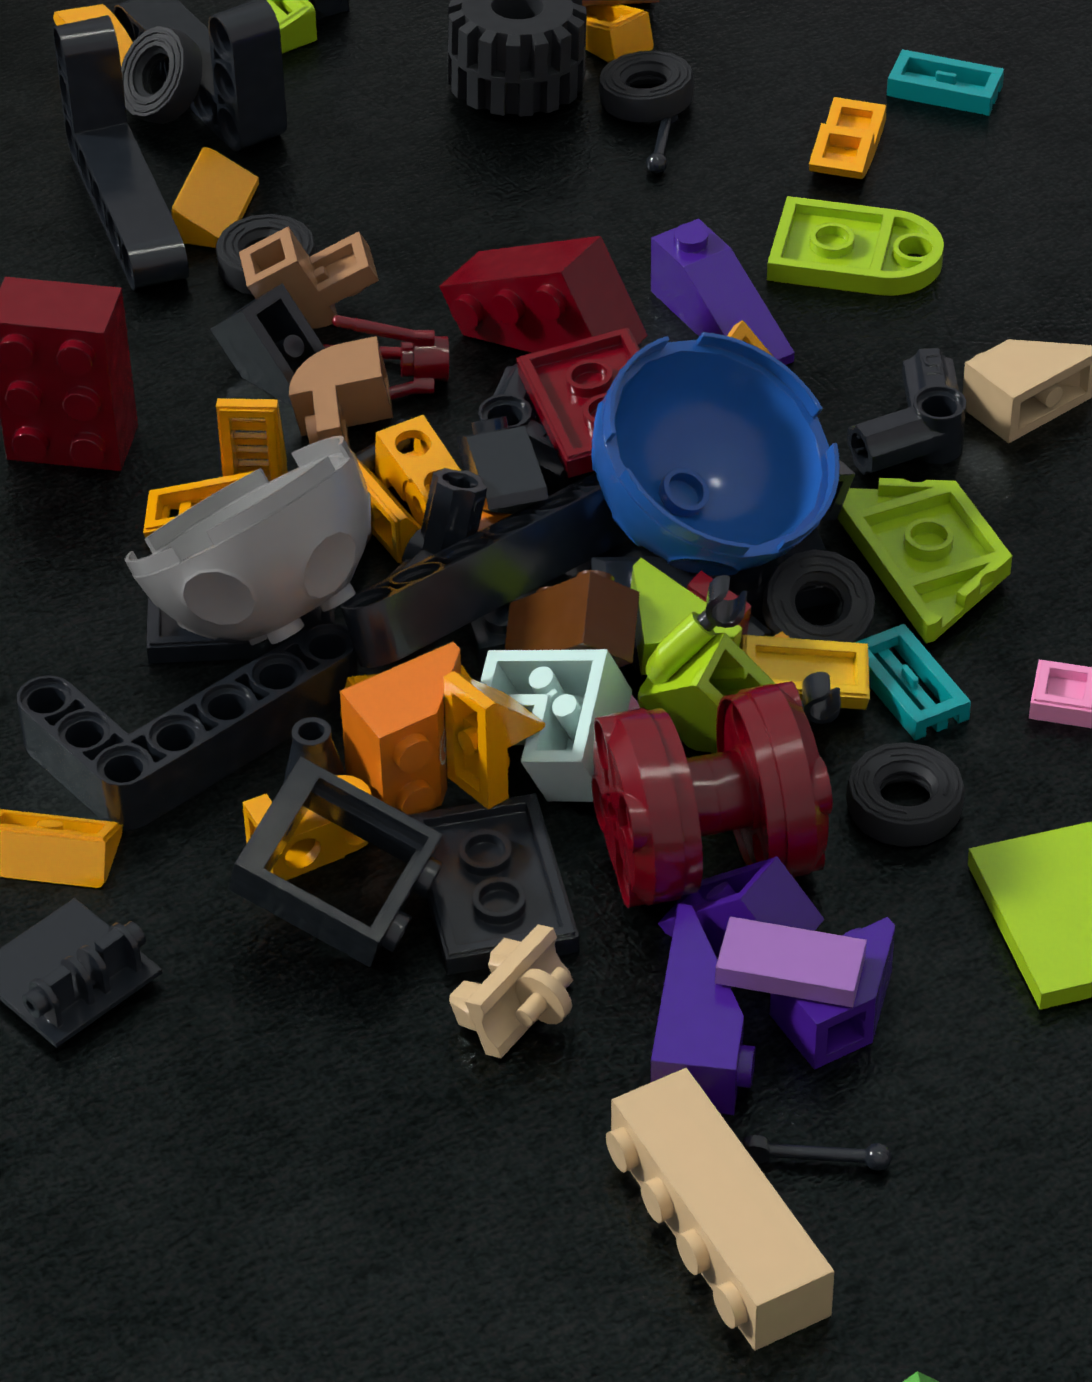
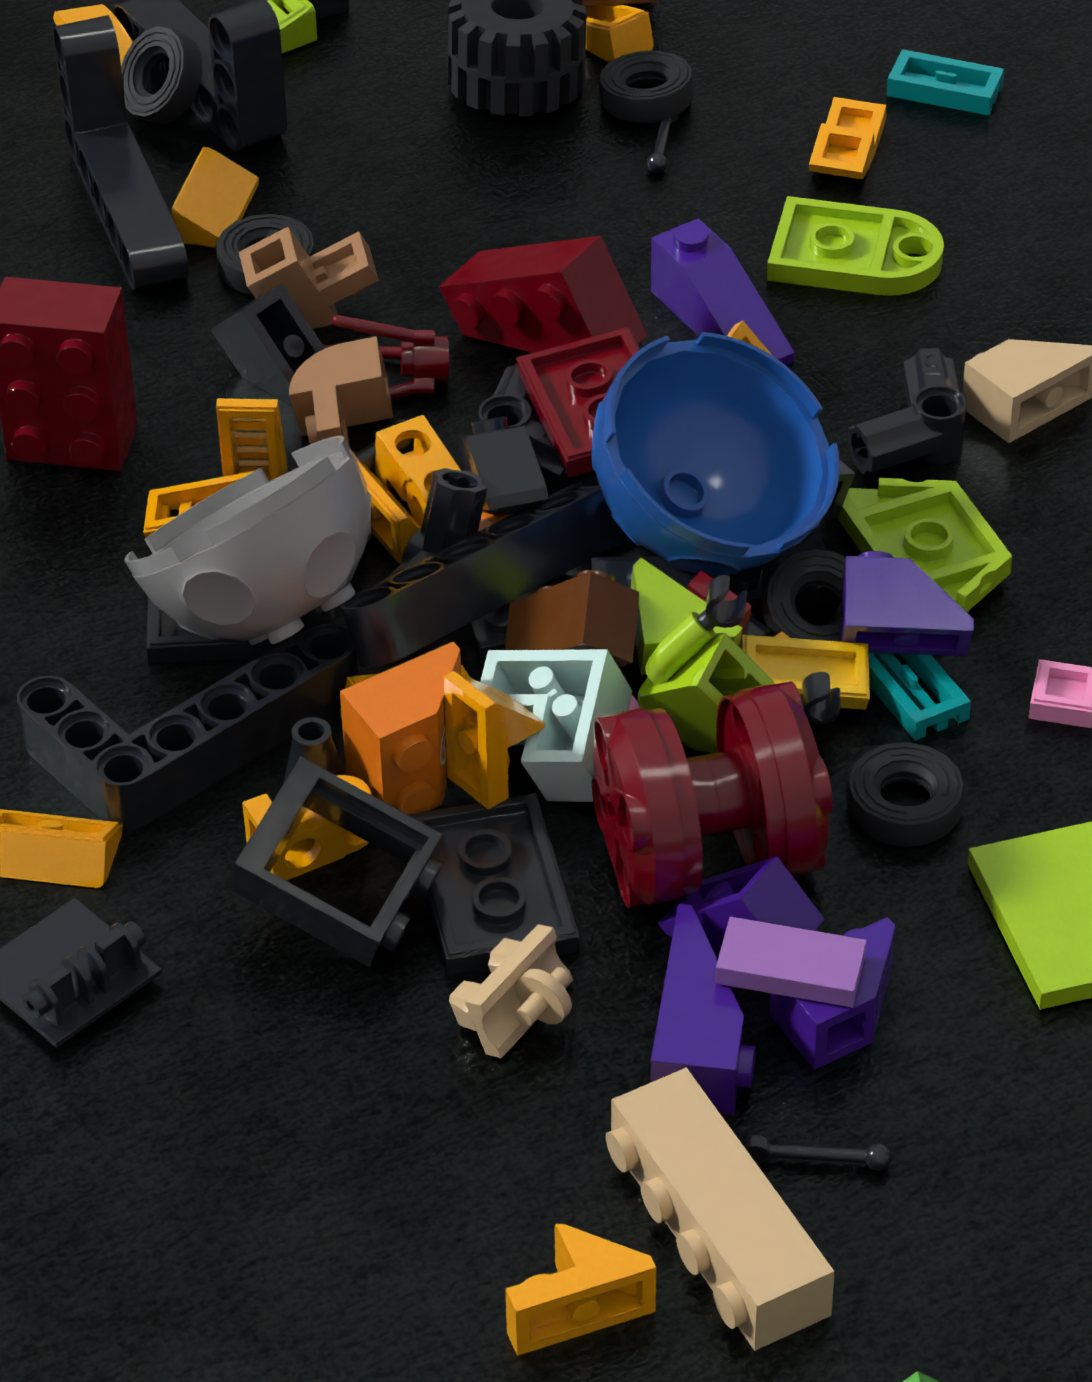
(592, 1290): none -> light orange slope
(900, 609): none -> dark purple slope

